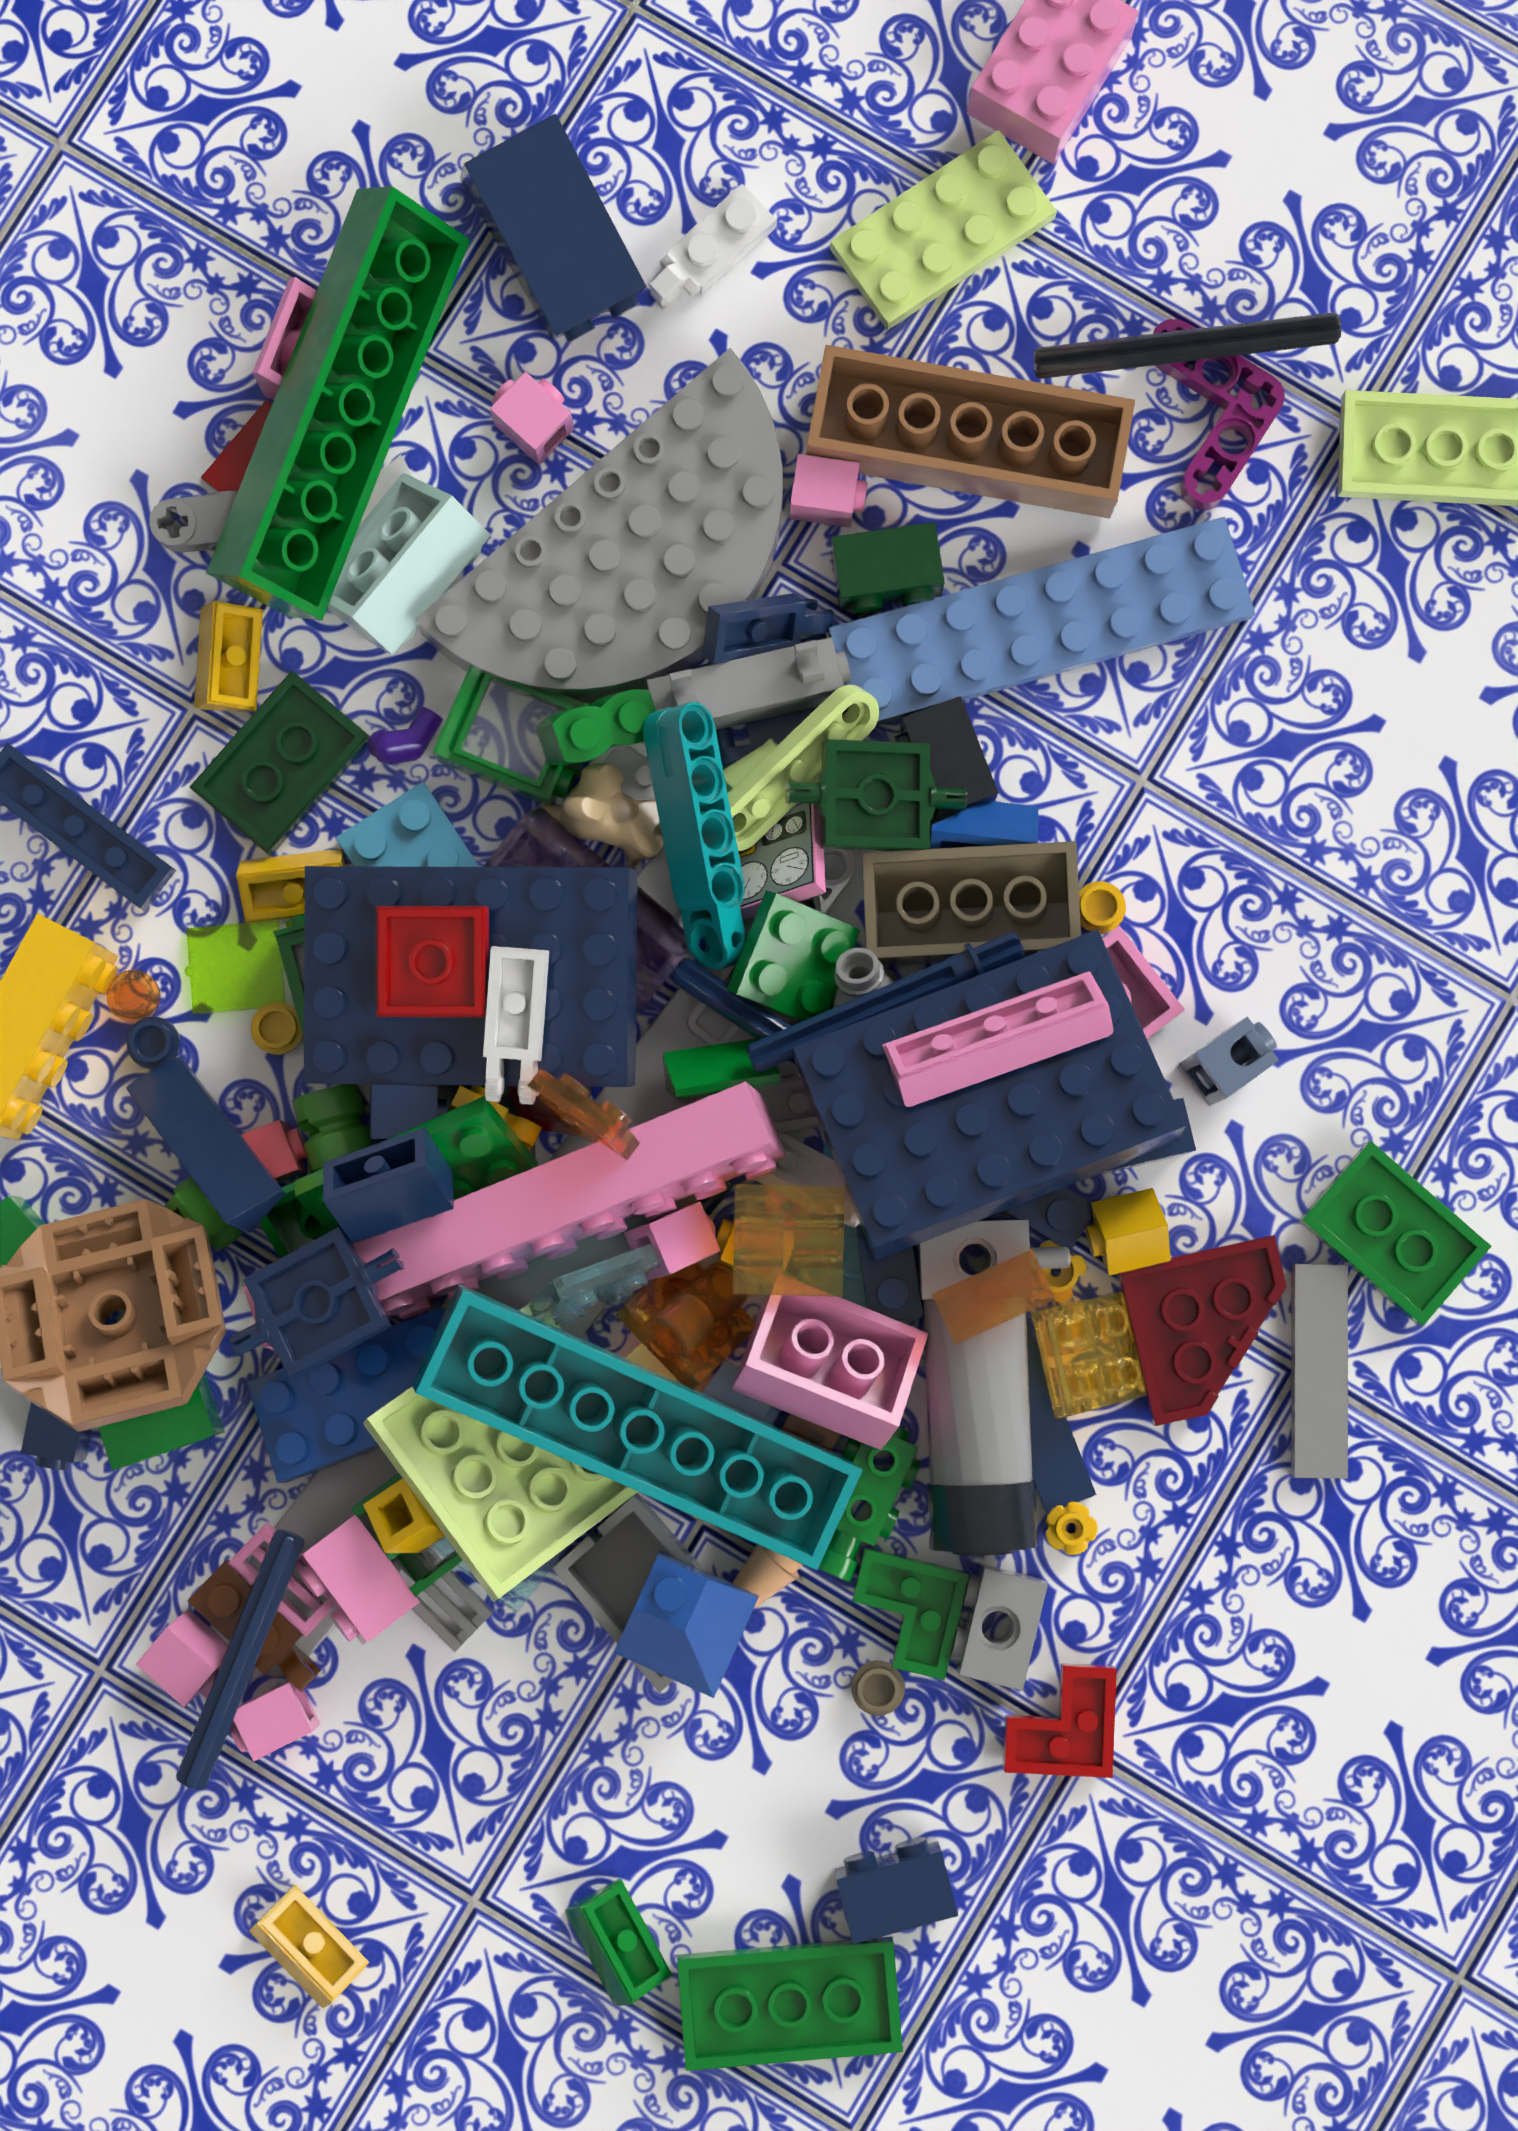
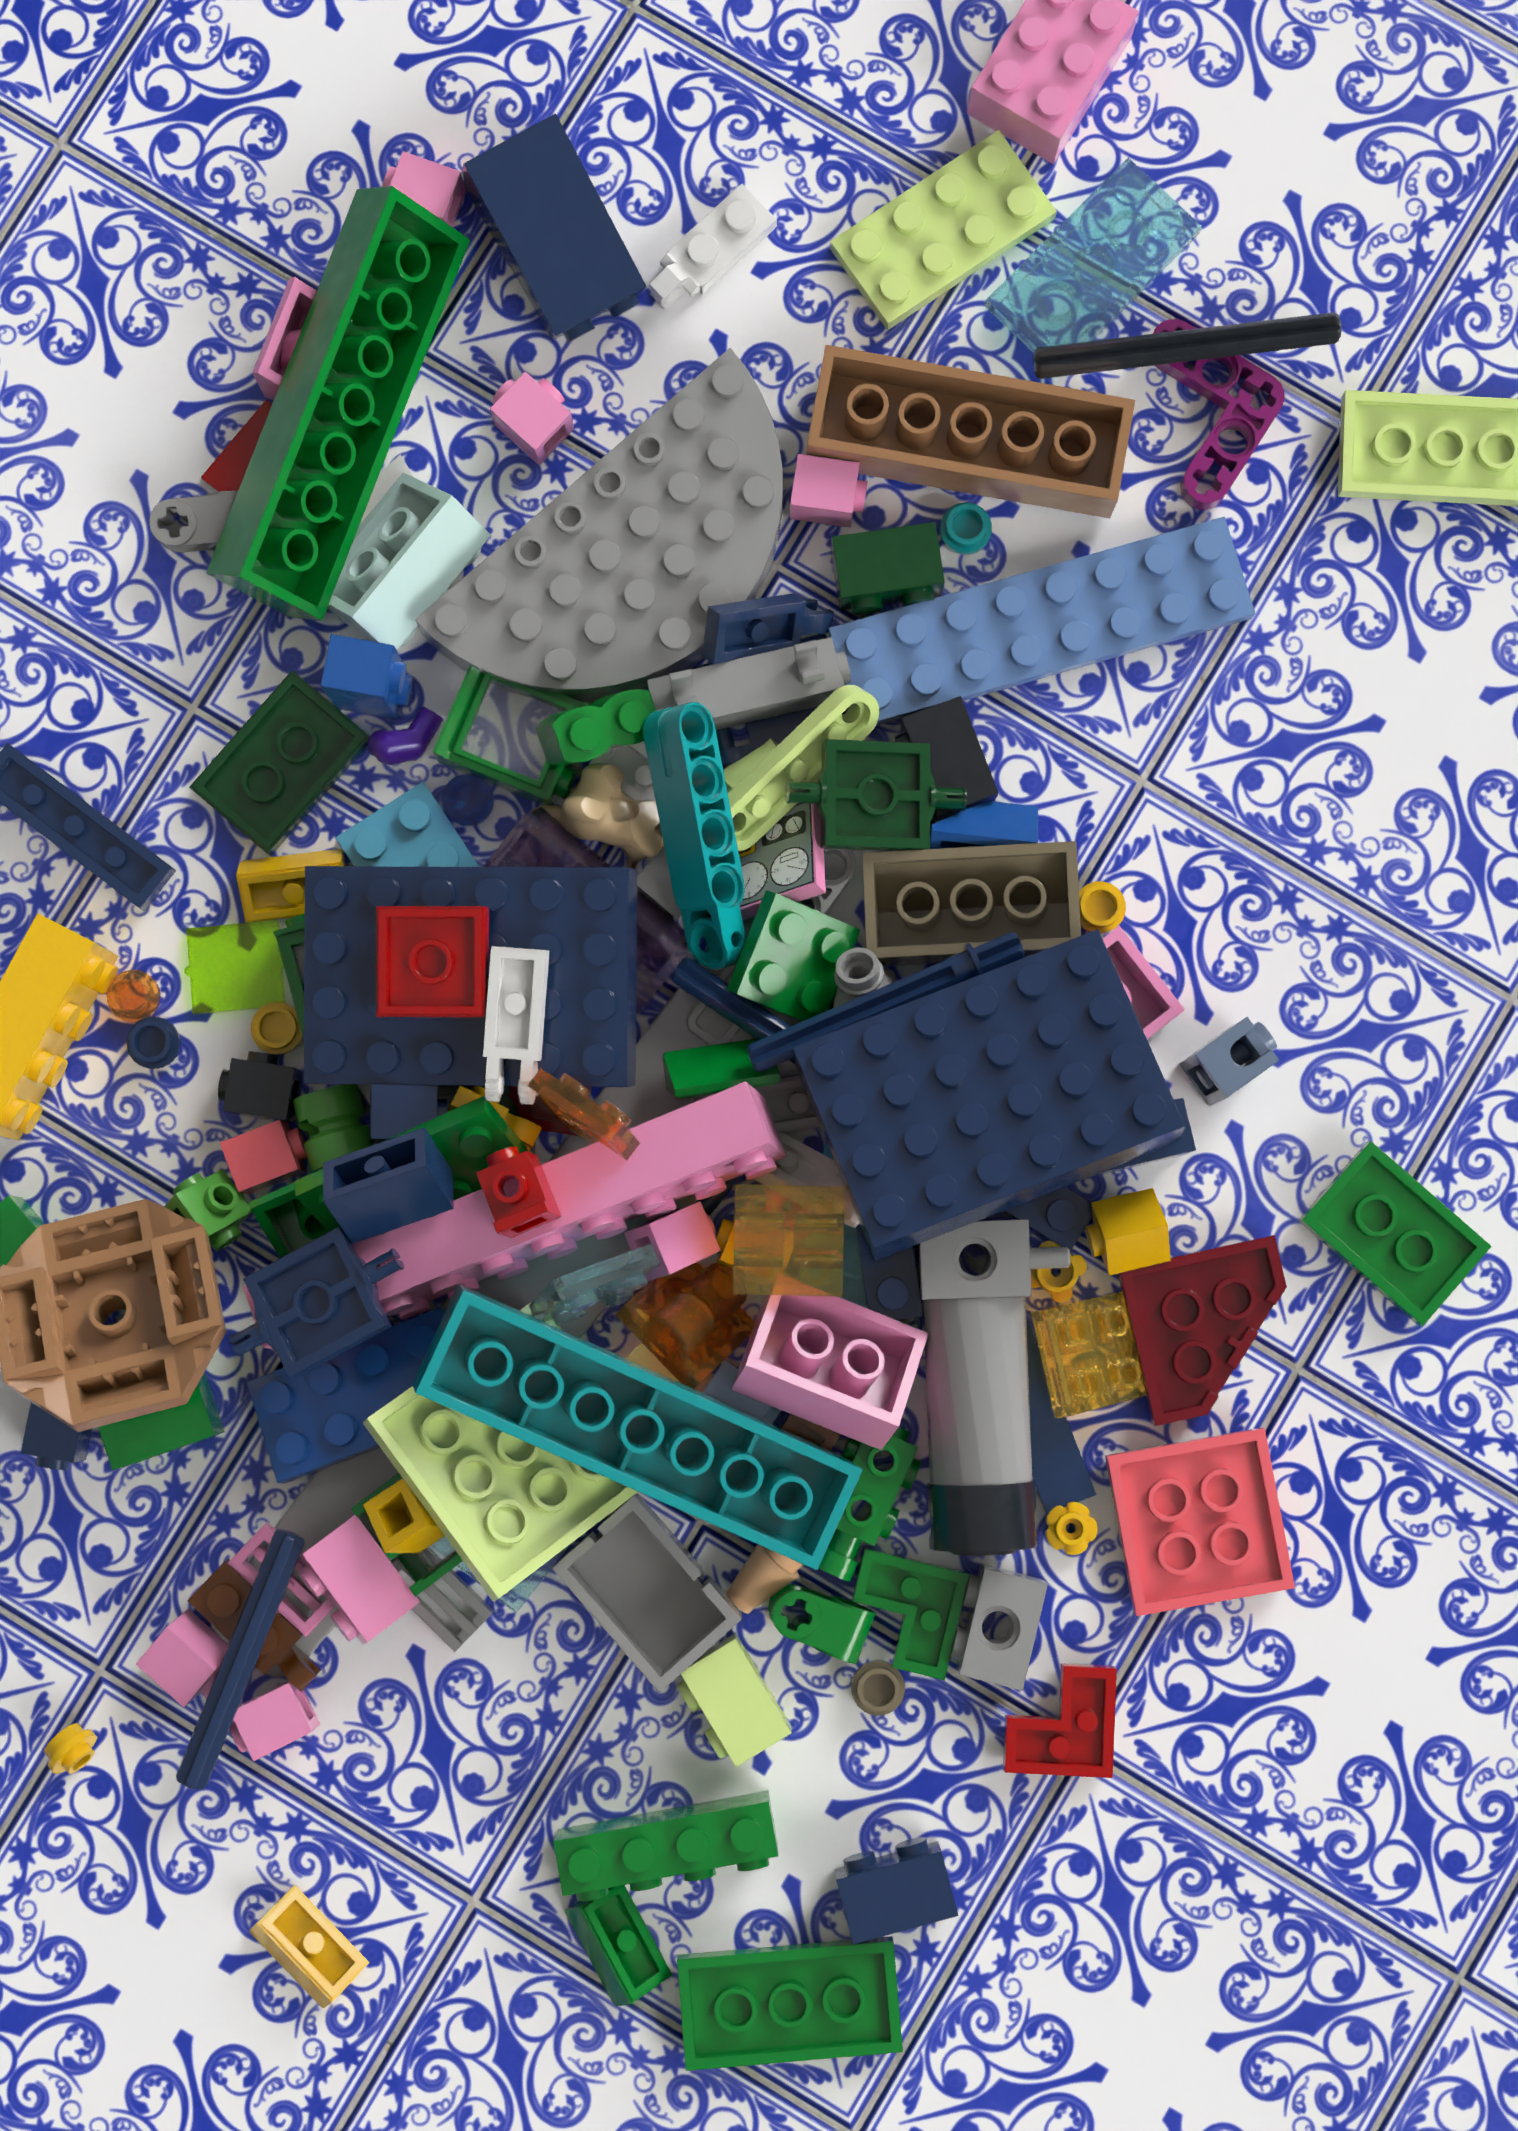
(70, 1749): none -> yellow plate
(207, 1144): dark blue slope -> none
(228, 657): yellow slope -> none
(260, 1087): none -> black brick
(365, 677): none -> blue brick
(429, 185): none -> bright pink brick
(468, 800): none -> clear blue plate
(532, 1203): none -> red brick
(666, 1844): none -> green brick
(686, 1624): blue slope -> none
(734, 1701): none -> yellowish green brick
(830, 1623): none -> green piece
(965, 528): none -> teal plate
(993, 1296): clear orange plate -> none
(998, 1039): bright pink slope -> none
(1094, 262): none -> clear light blue plate
(1199, 1521): none -> coral plate
(1319, 1371): light grey tile -> none

